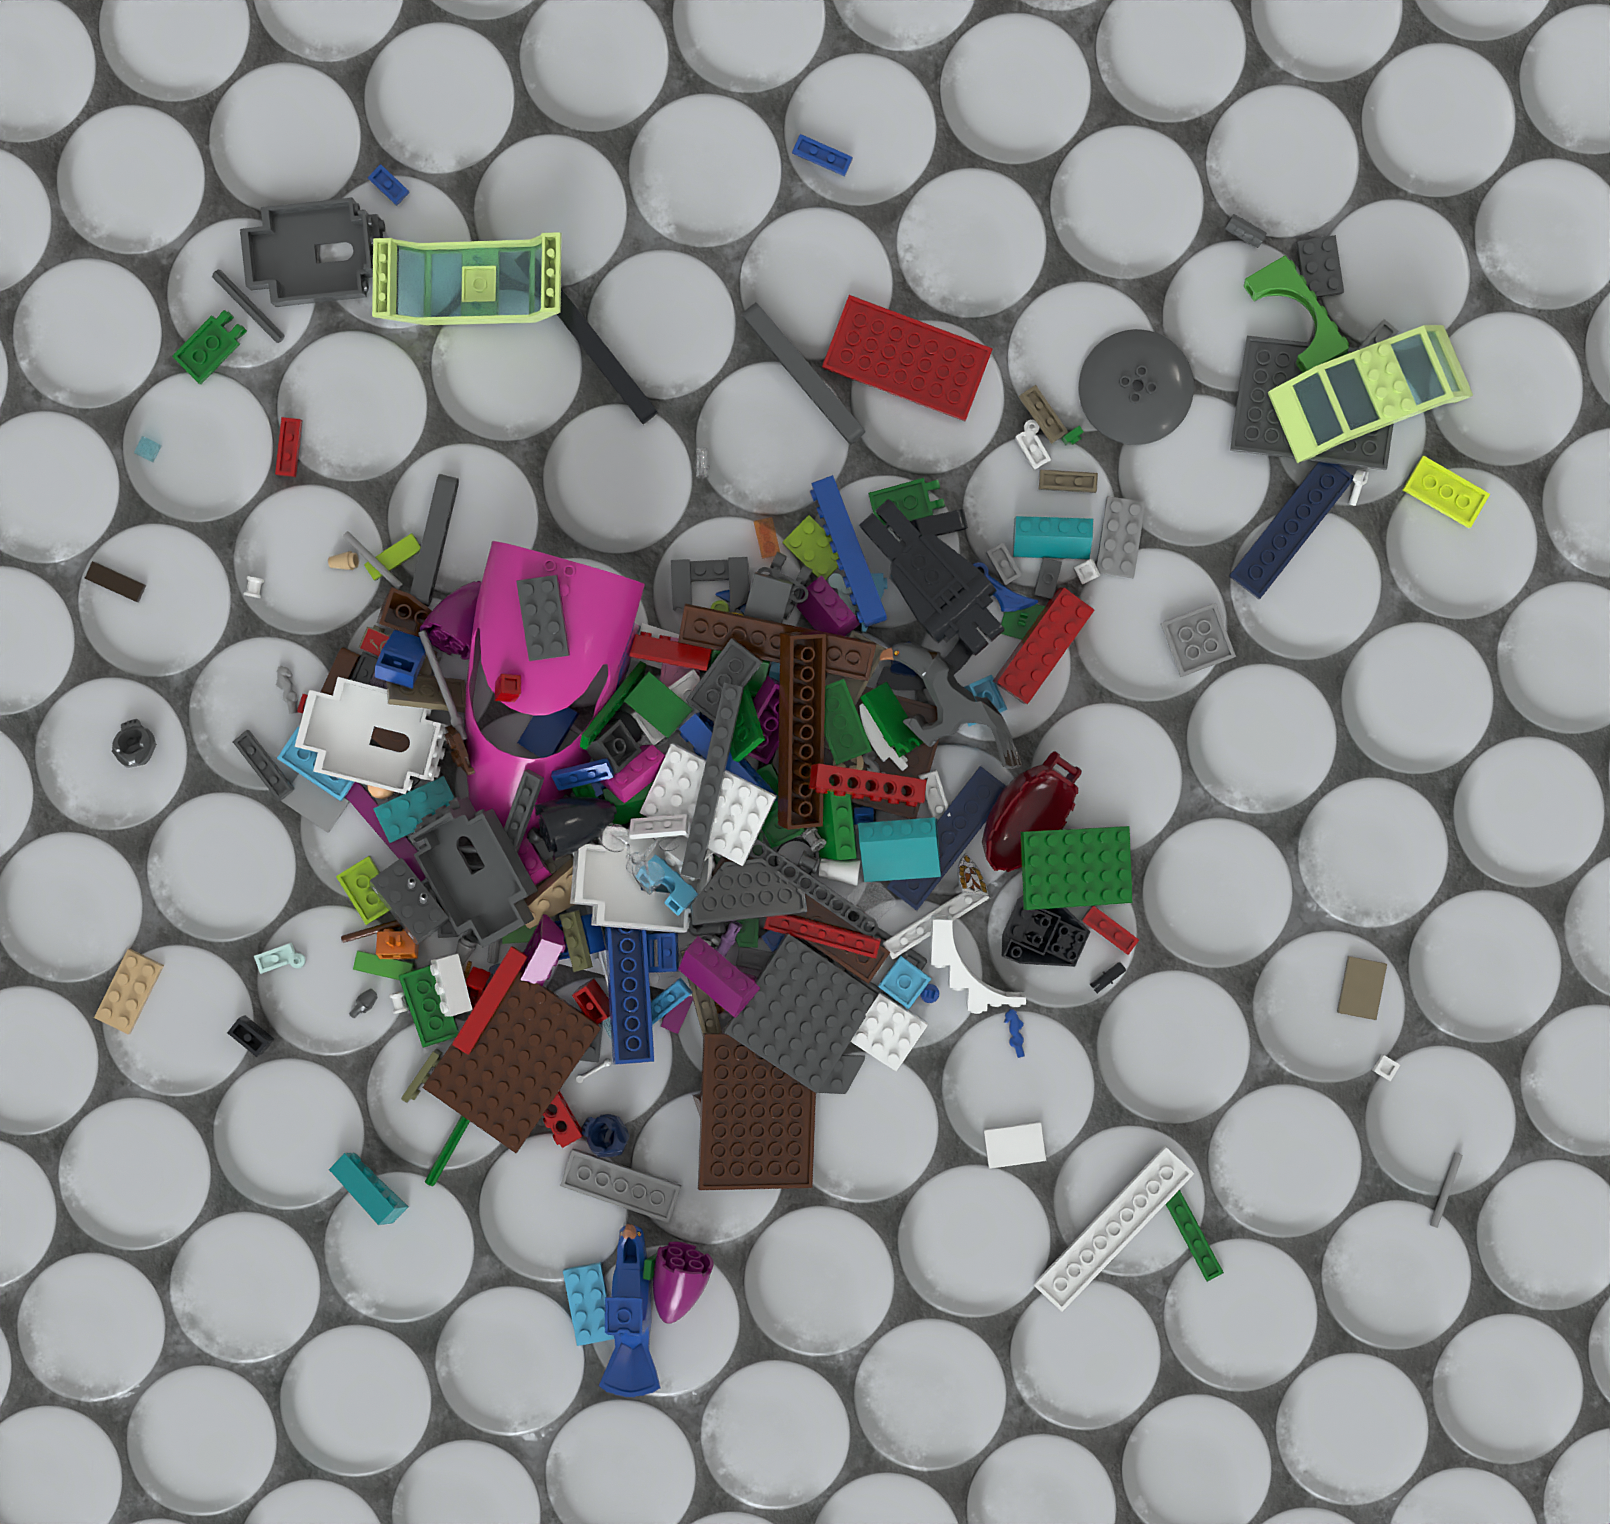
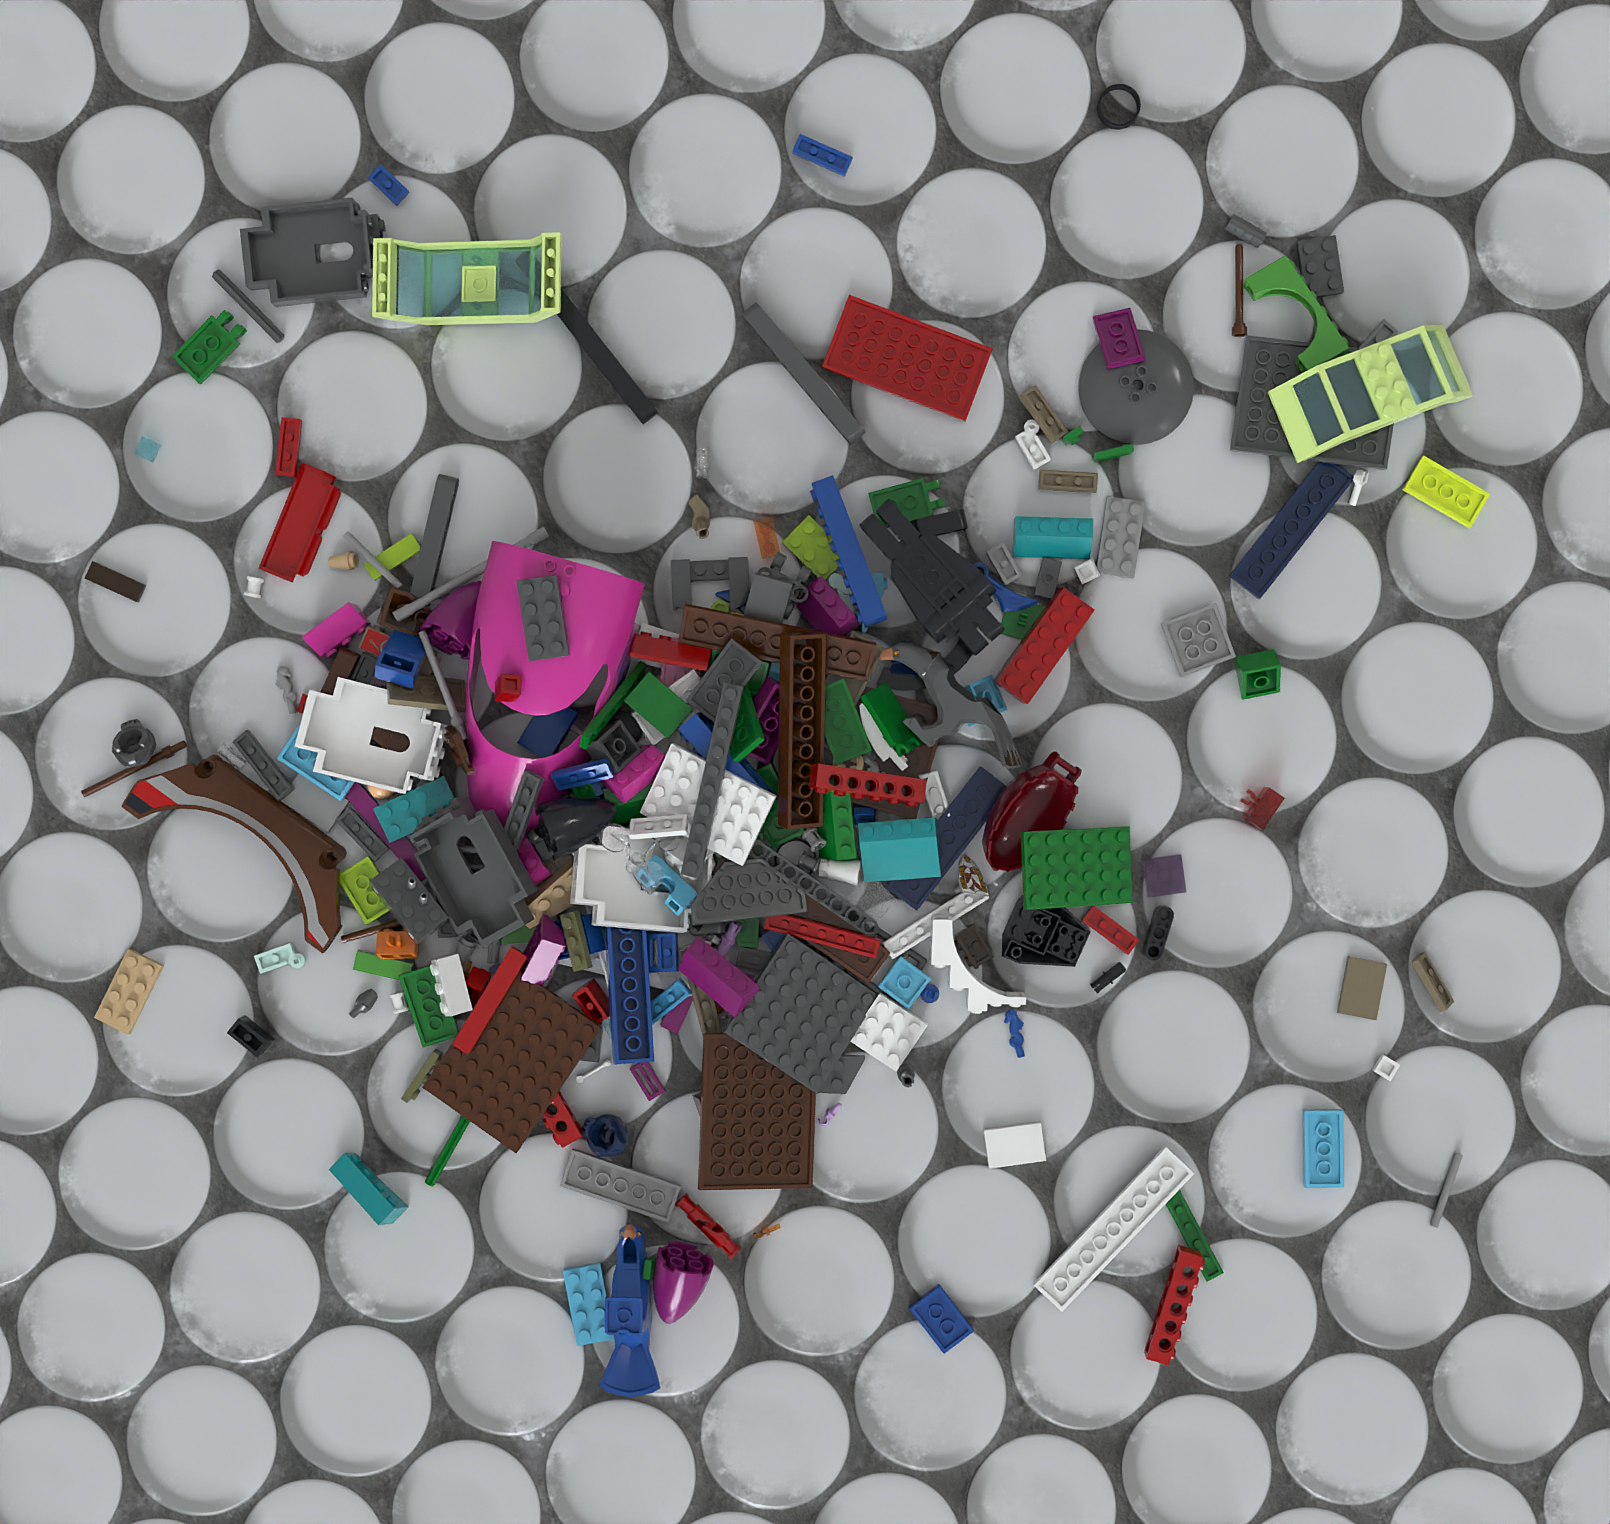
(166, 752): none -> reddish brown bar
(229, 755): none -> clear pin
(294, 840): none -> reddish brown panel
(301, 524): none -> red slope
(337, 630): none -> dark pink slope
(362, 834): none -> dark grey plate
(408, 609): none -> light grey piece
(642, 1085): none -> magenta tile
(700, 517): none -> dark tan arm
(717, 1235): none -> red piece
(766, 1231): none -> clear orange hand
(830, 1113): none -> lavender hand
(906, 1074): none -> dark grey pin
(941, 1318): none -> blue tile
(973, 946): none -> dark brown bracket
(1113, 453): none -> green tile
(1118, 338): none -> magenta tile
(1130, 90): none -> black tyre
(1157, 922): none -> black beam
(1164, 875): none -> clear purple plate
(1183, 1258): none -> red brick
(1239, 328): none -> reddish brown piece
(1258, 674): none -> green slope
(1262, 808): none -> clear red brick
(1323, 1148): none -> medium azure plate
(1432, 981): none -> dark tan plate

